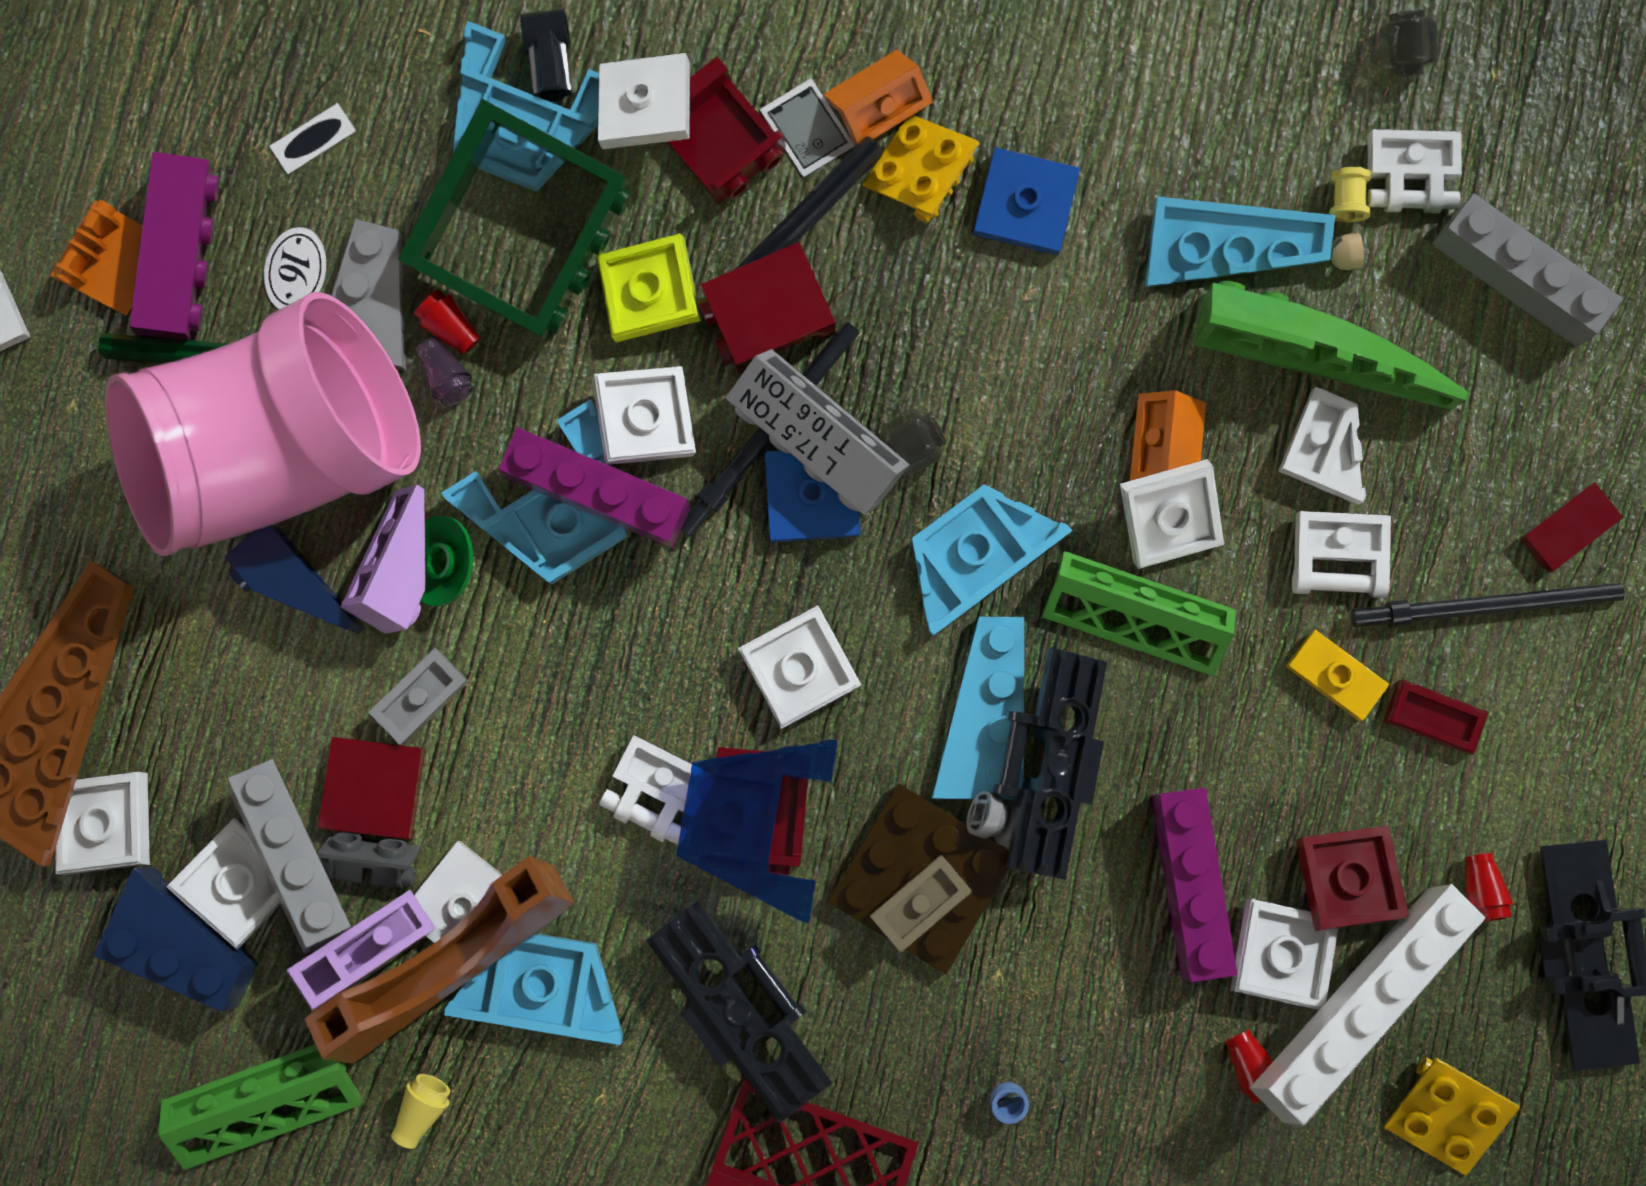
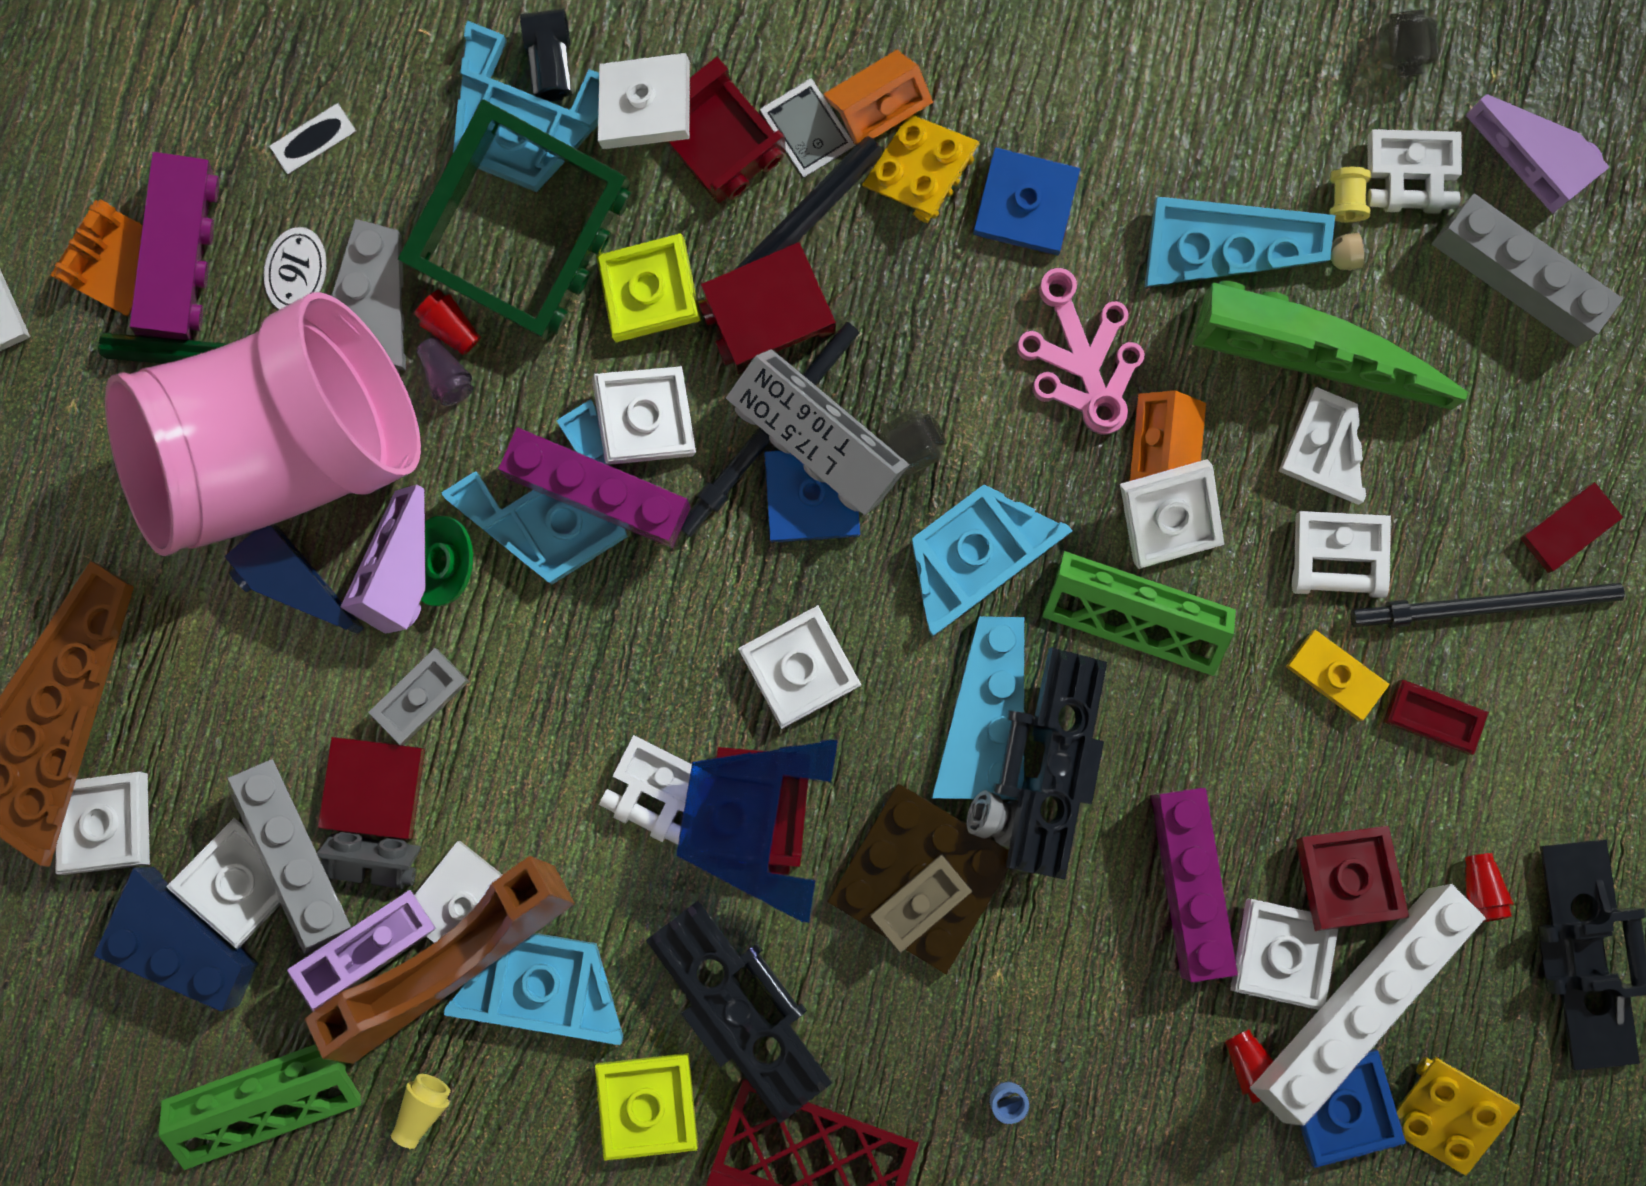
(646, 1106): none -> neon yellow plate
(1084, 359): none -> bright pink plant
(1355, 1117): none -> blue plate
(1544, 154): none -> lavender slope

